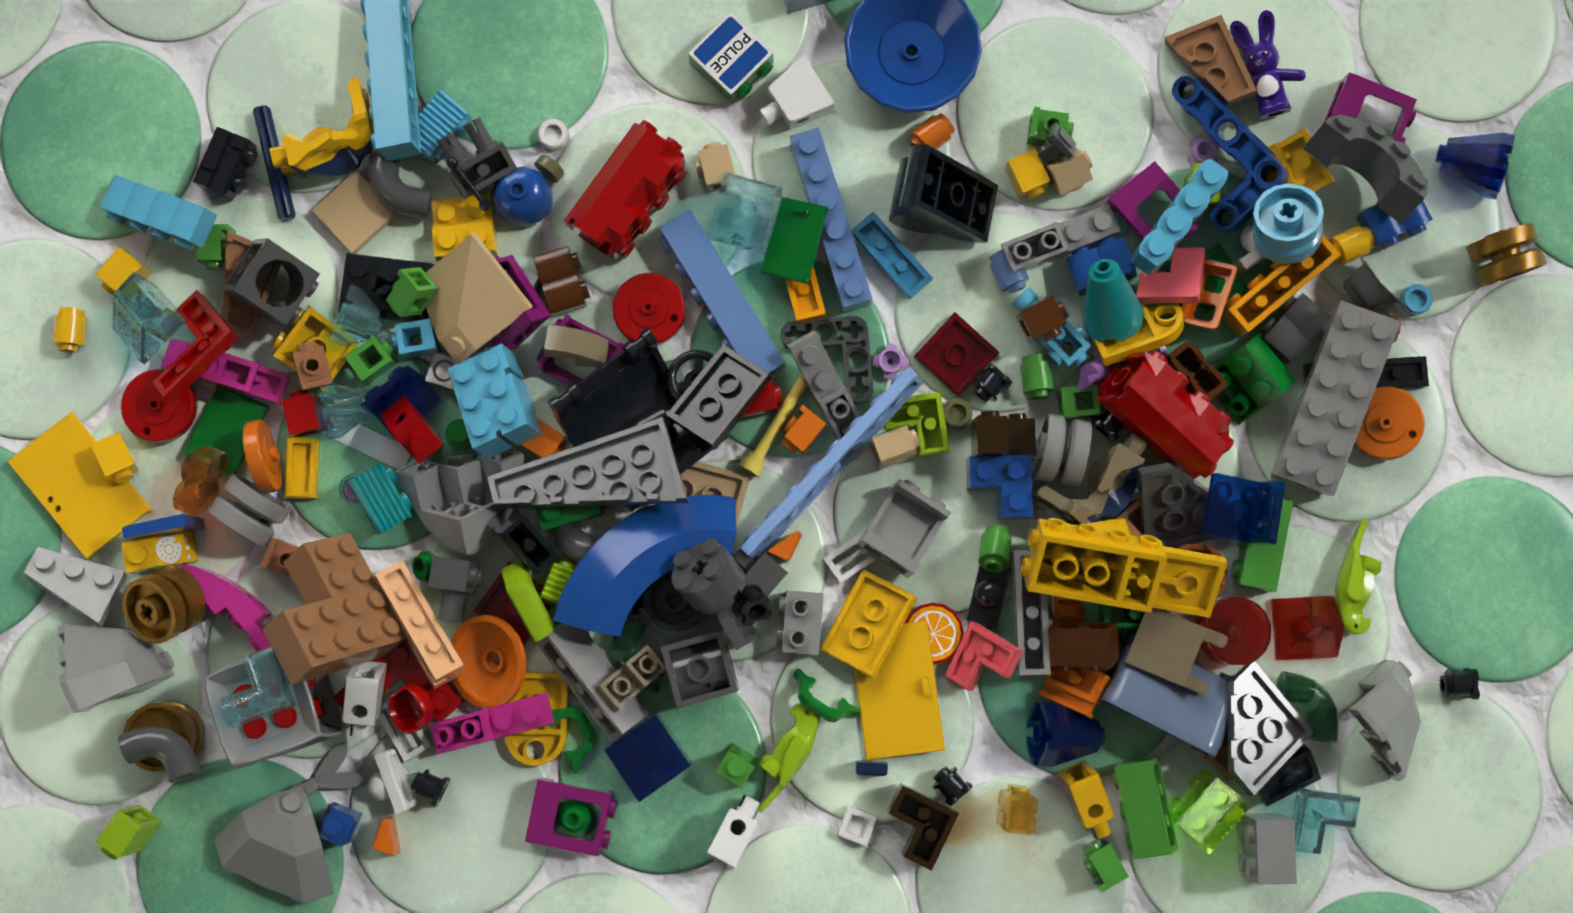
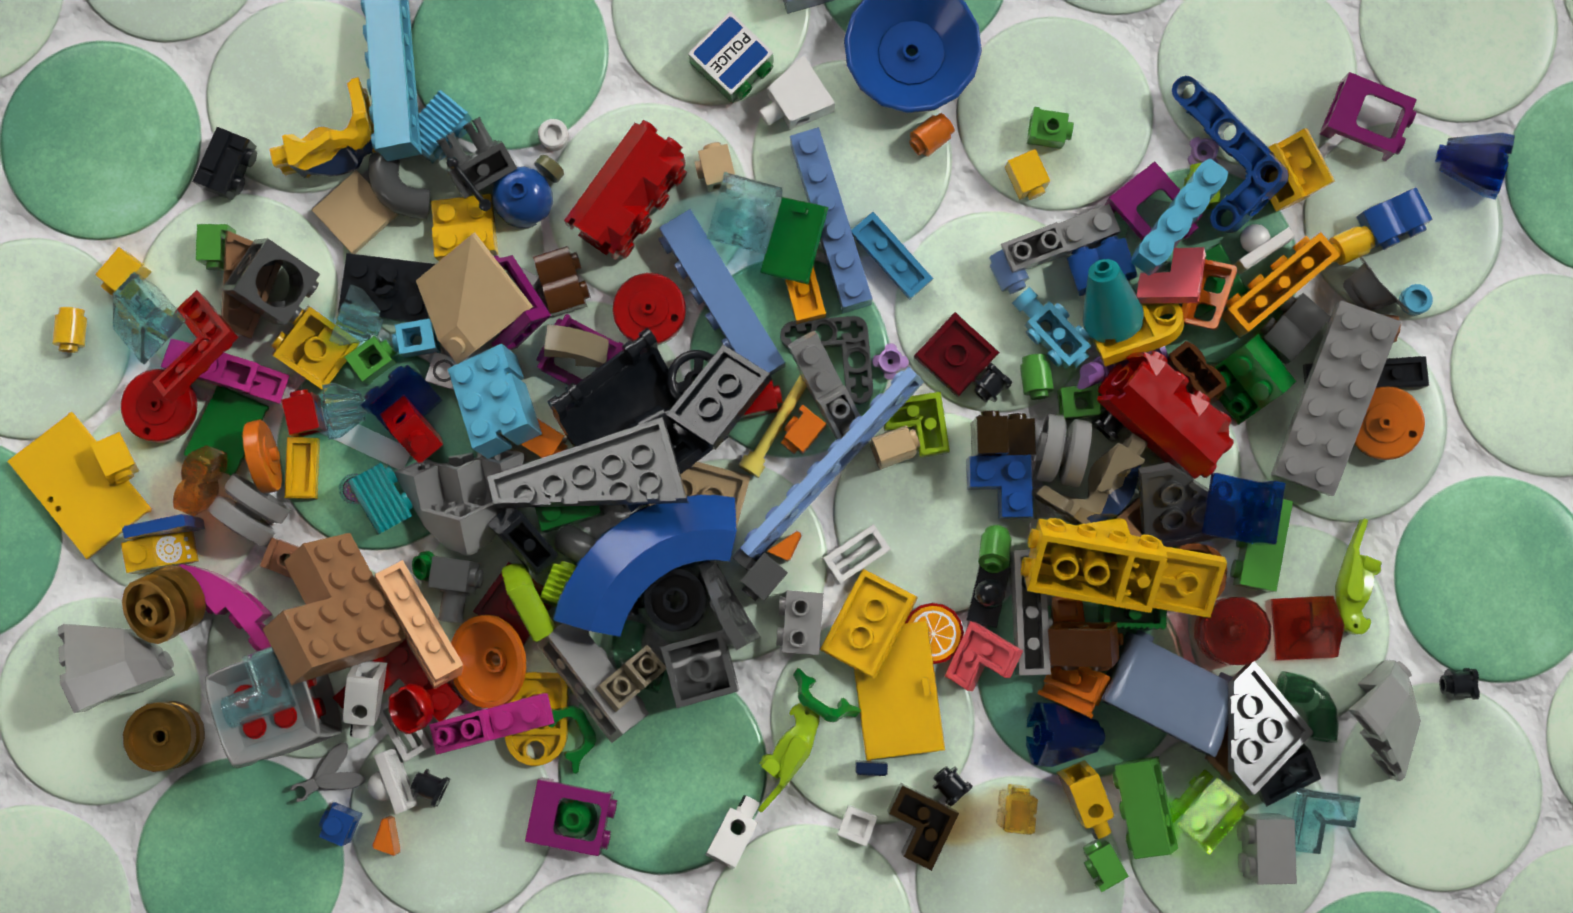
(80, 583): light grey wing -> none
(128, 831): lime brick -> none
(157, 211): medium azure brick -> none
(164, 745): dark grey cylinder -> none
(277, 180): dark blue axle -> none
(278, 847): light grey brick -> none
(316, 377): nougat brick -> none
(411, 292): bright green brick -> none
(457, 435): green plate -> none
(648, 757): clear blue brick -> none
(707, 577): dark grey brick -> none
(737, 766): bright green brick -> none
(753, 604): black brick -> none
(903, 527): light grey panel -> none
(942, 197): black brick -> none
(957, 413): olive tile -> none
(1043, 320): reddish brown brick -> none
(1057, 143): dark grey brick -> none
(1069, 174): tan brick -> none
(1169, 647): dark tan flag -> none
(1214, 59): medium nougat wing -> none
(1262, 63): dark purple animal -> none
(1288, 223): medium azure wheel -> none
(1376, 158): dark grey brick -> none
(1505, 252): pearl gold wheel -> none

